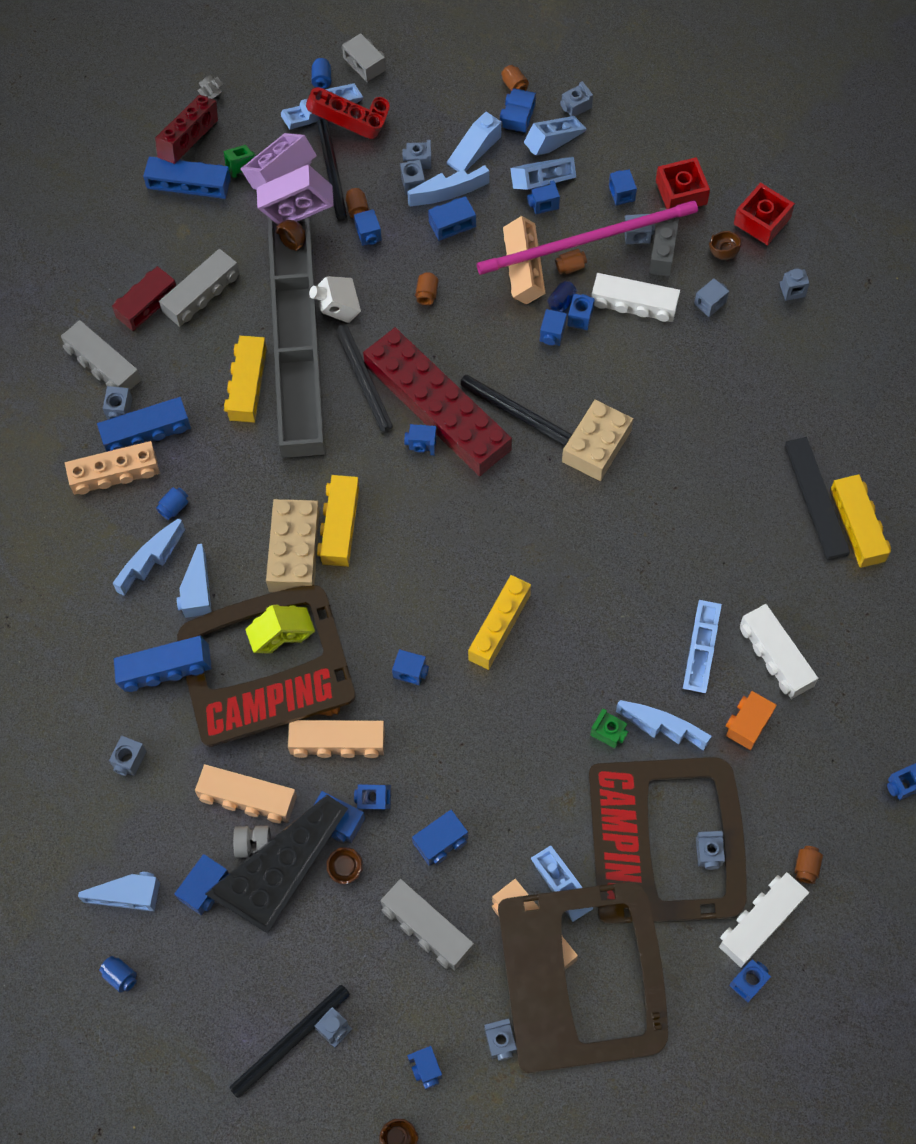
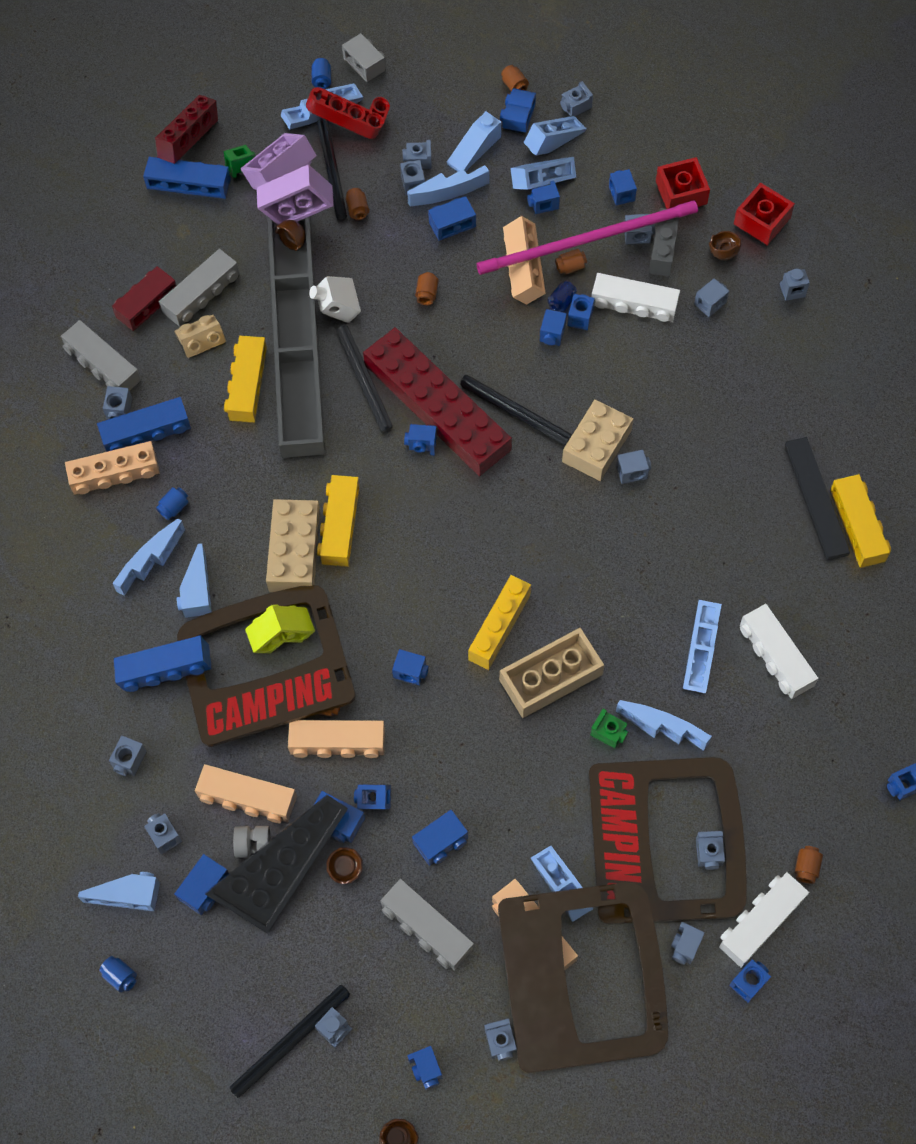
(165, 840): none -> sand blue brick
(200, 335): none -> tan bracket
(210, 86): light grey gear -> none
(367, 227): blue brick -> none
(551, 672): none -> tan brick
(633, 466): none -> sand blue brick
(686, 944): none -> sand blue brick
(750, 720): orange brick -> none

